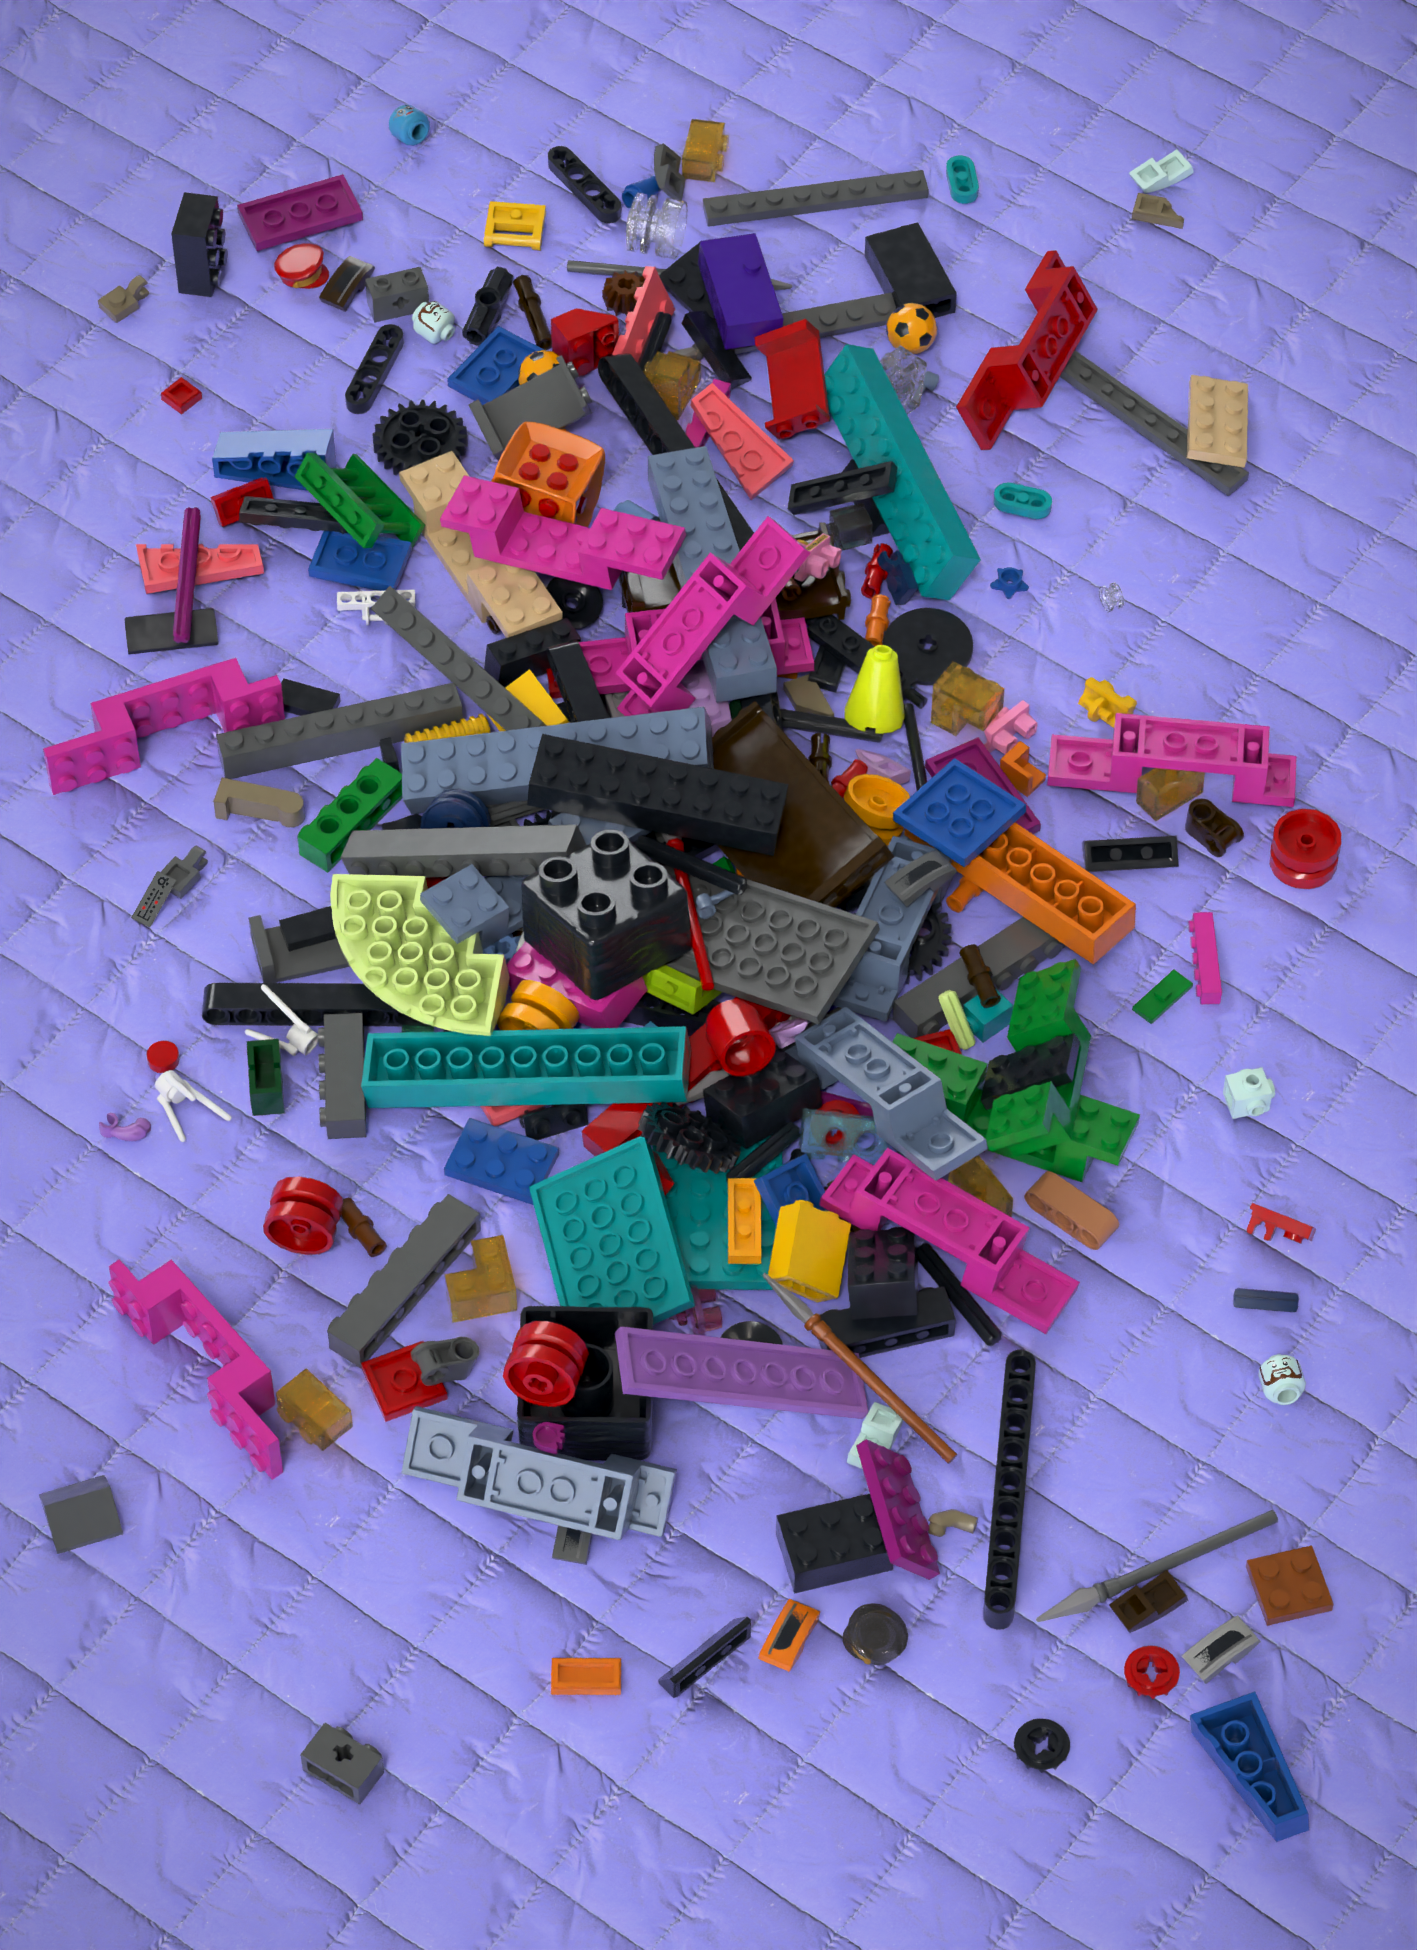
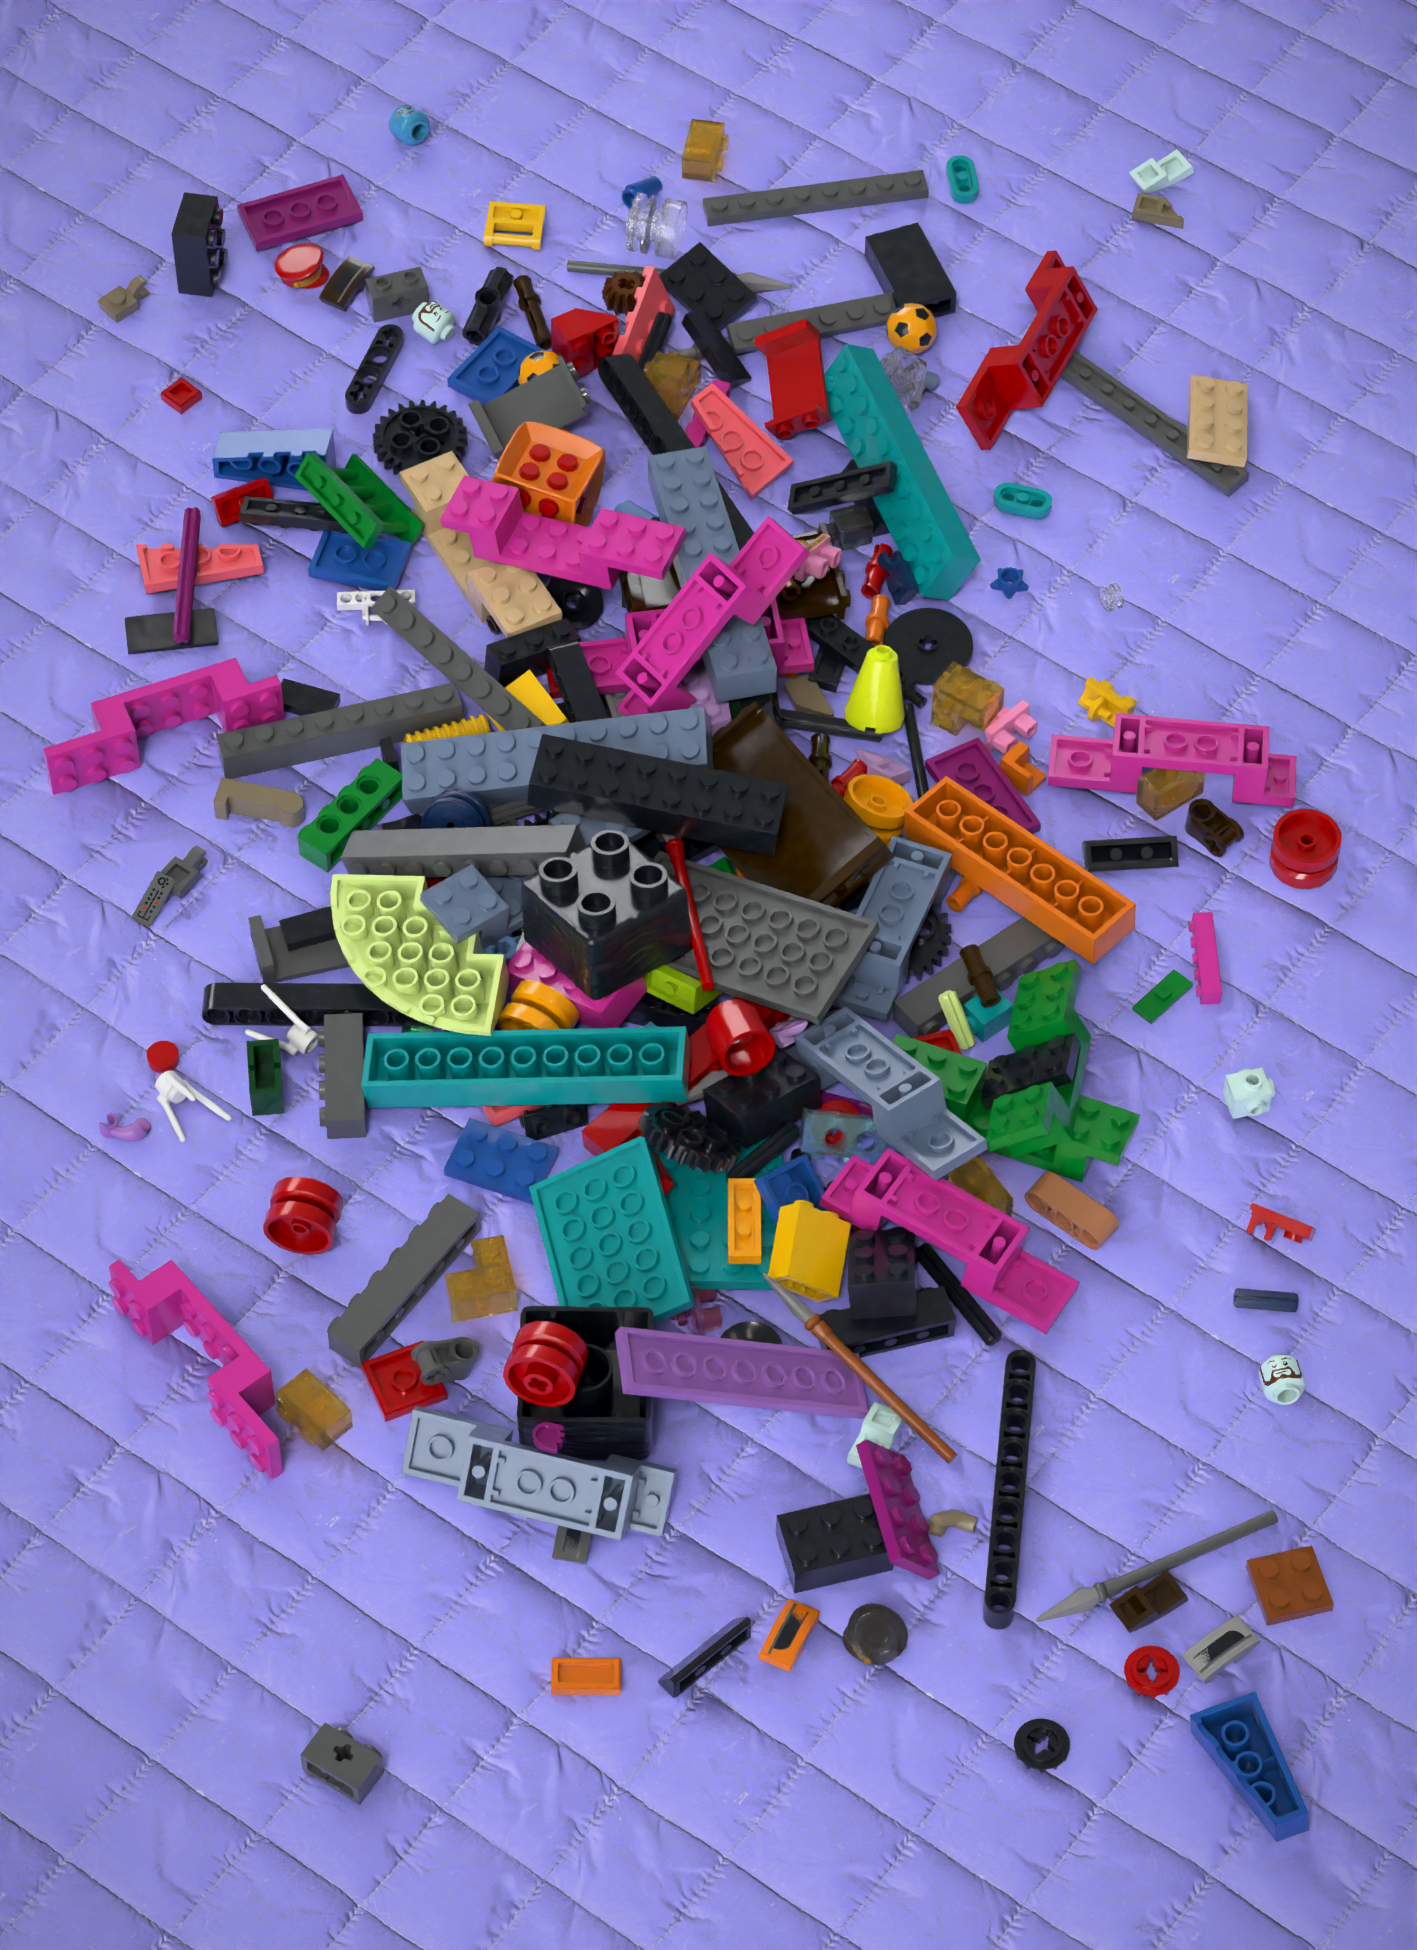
(81, 1514): dark grey slope -> none
(362, 1228): reddish brown pin -> none
(581, 186): black beam -> none
(667, 172): dark grey slope -> none
(692, 865): black axle -> none
(706, 903): sand blue hand -> none
(739, 289): dark purple brick -> none
(919, 875): dark grey slope -> none
(959, 812): blue plate -> none

